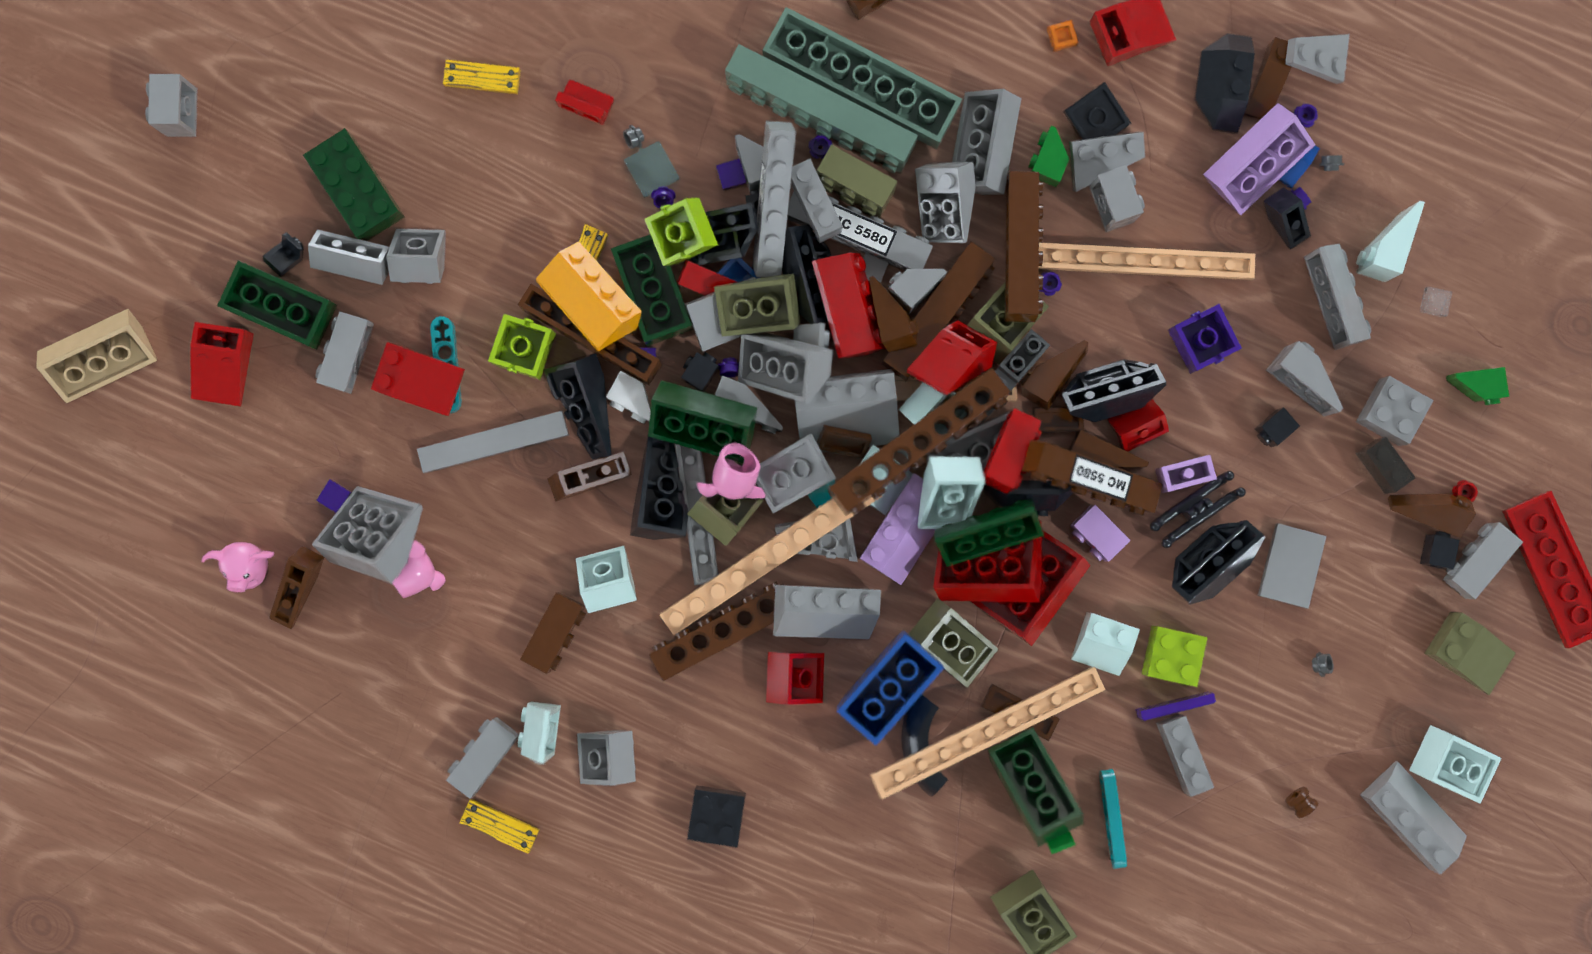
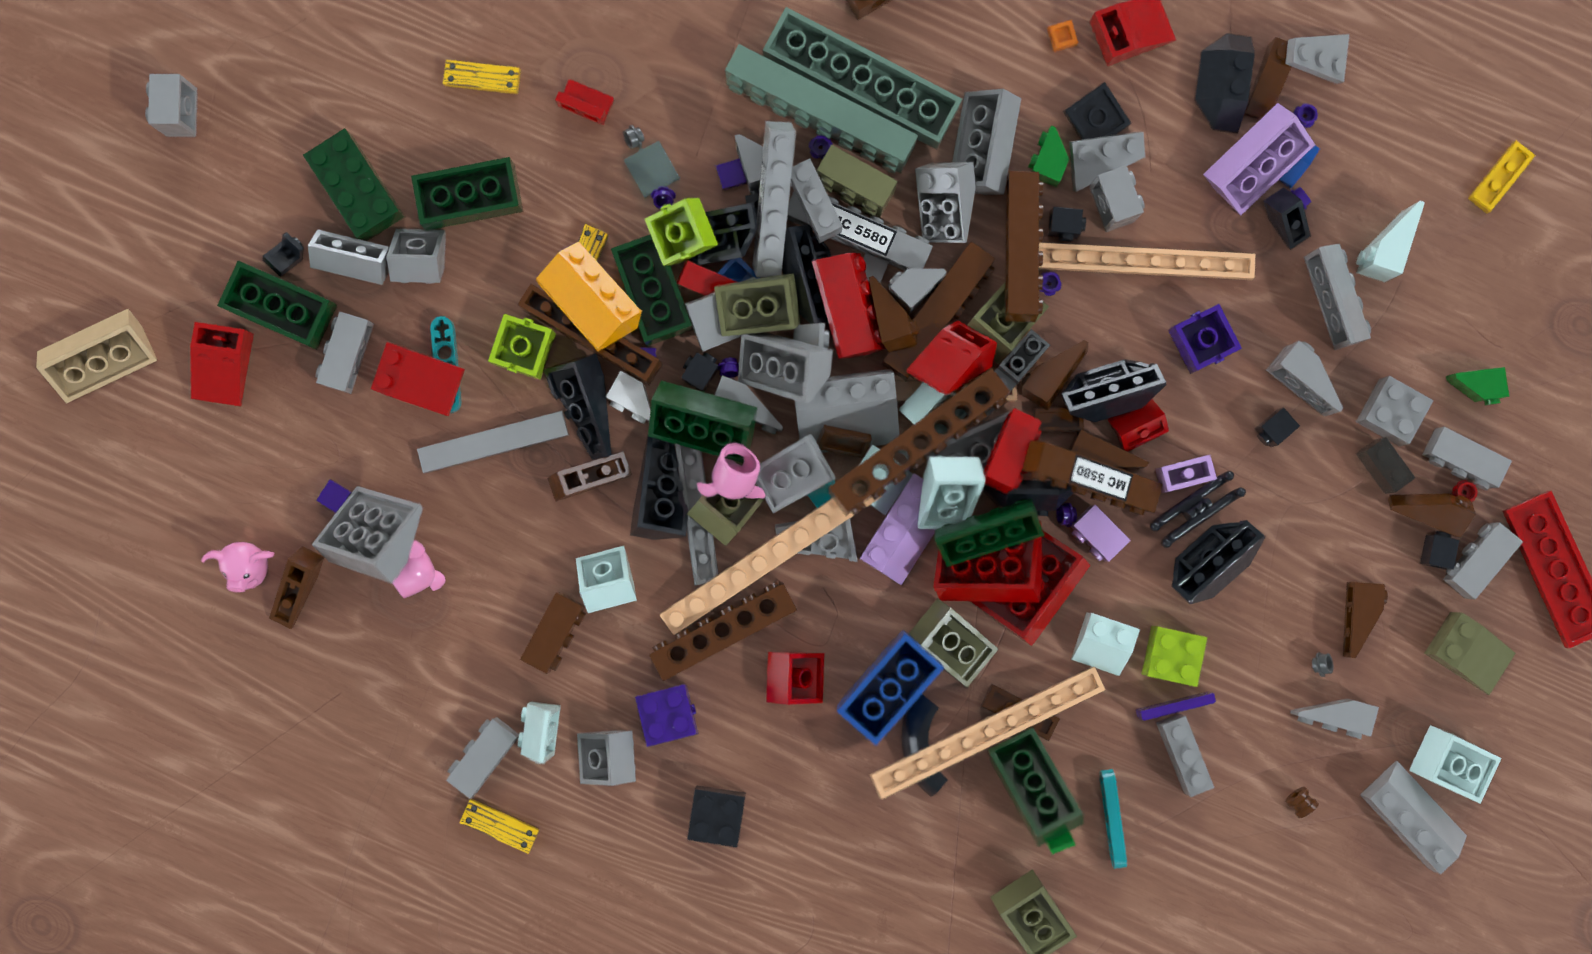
(467, 193): none -> dark green brick
(667, 715): none -> dark purple brick
(825, 612): light grey slope -> none
(1066, 223): none -> black brick
(1066, 514): none -> dark purple plate
(1292, 566): light grey tile -> none
(1331, 162): dark grey plate -> none
(1344, 713): none -> light grey slope
(1362, 610): none -> reddish brown slope
(1436, 301): clear plate -> none
(1466, 458): none -> light grey brick
(1501, 177): none -> yellow tile

